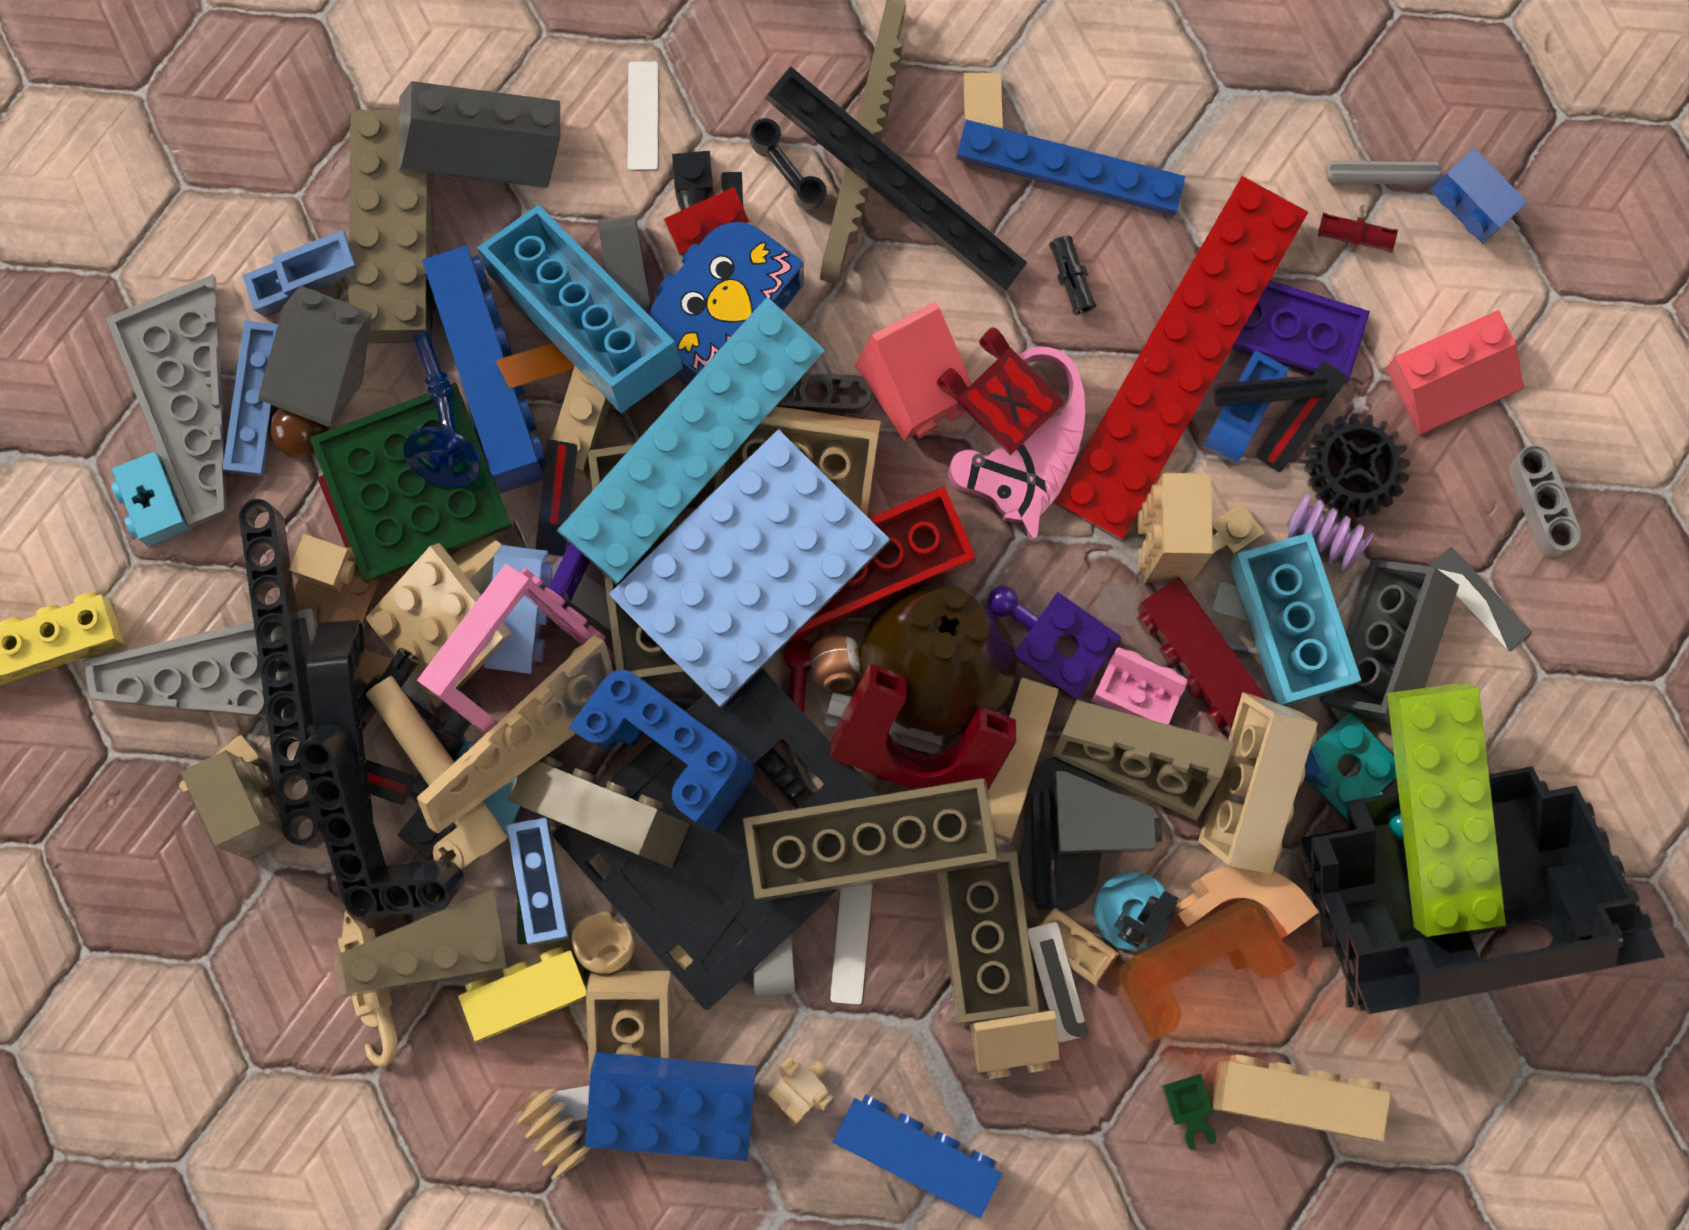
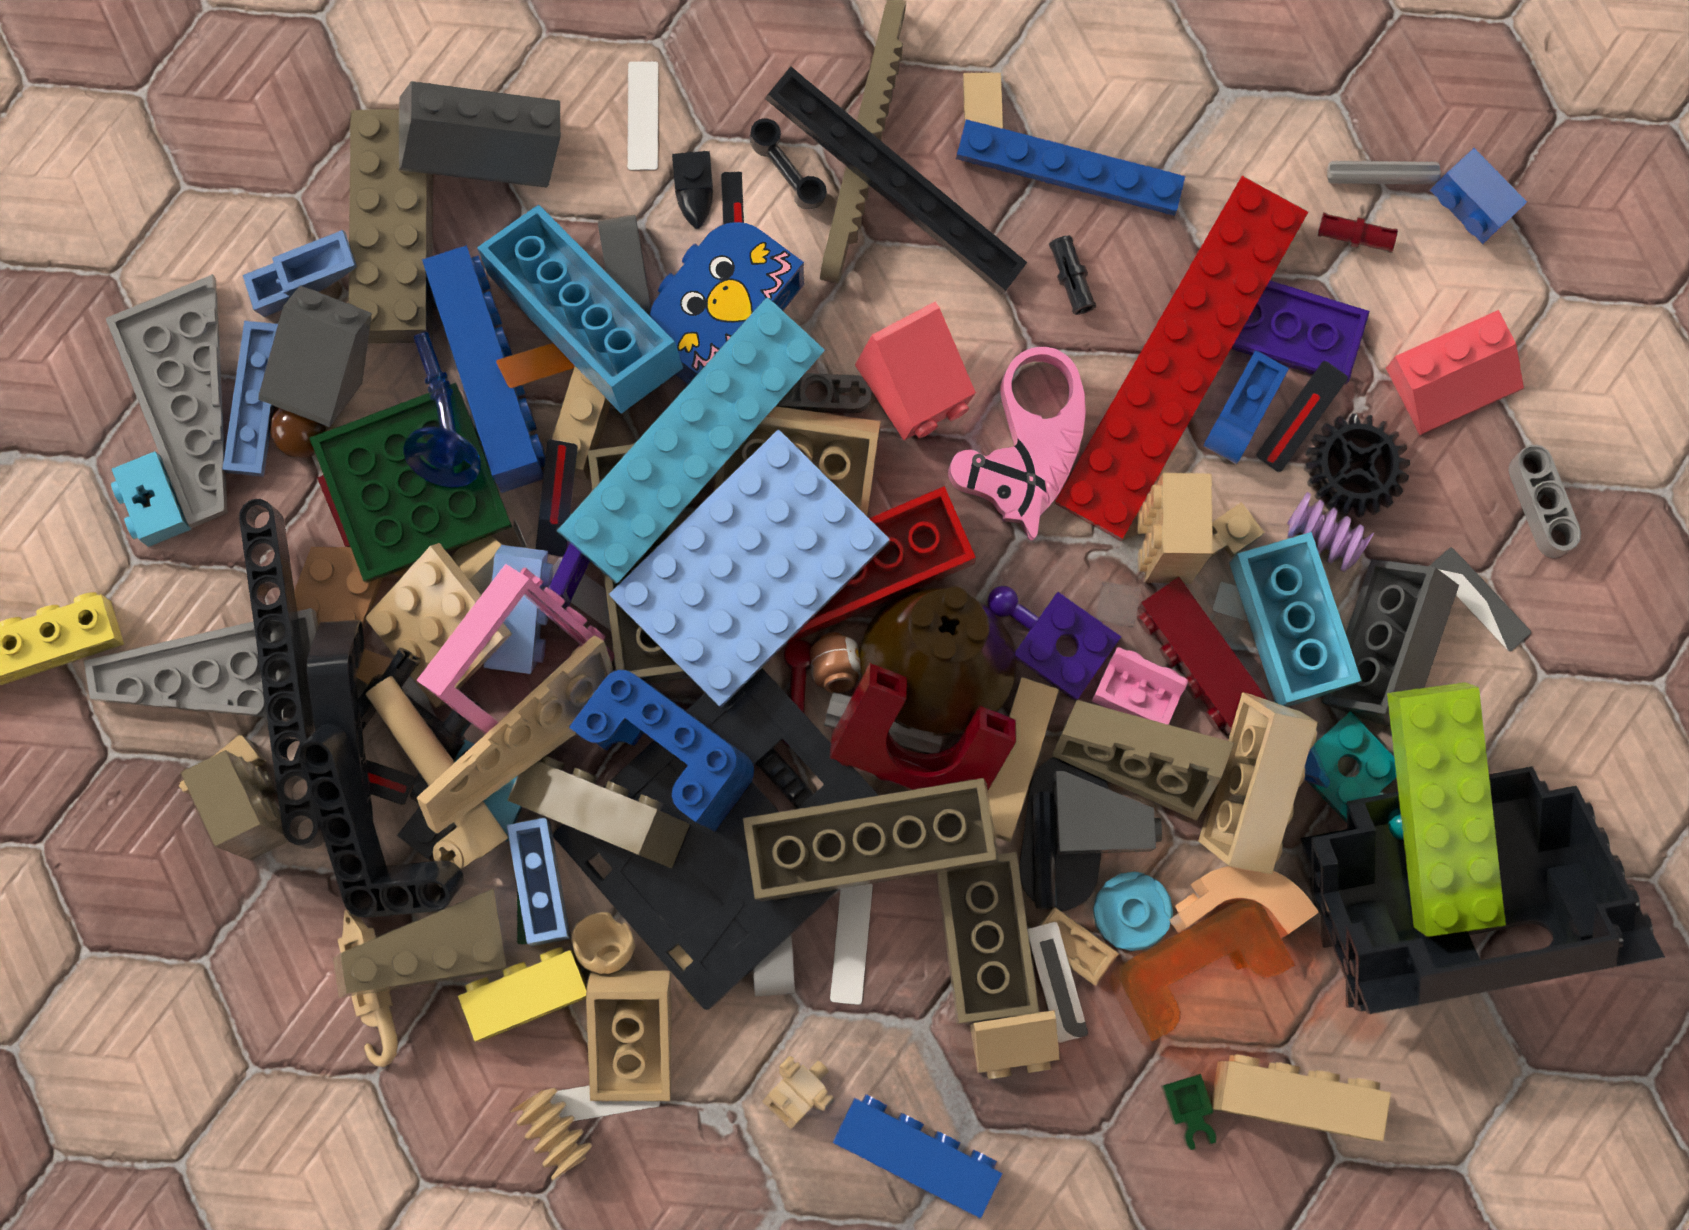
(323, 563): tan brick -> none
(670, 1106): blue brick -> none
(698, 220): red brick -> none
(1007, 397): flag -> none
(1152, 916): black bracket -> none
(1270, 390): black axle -> none

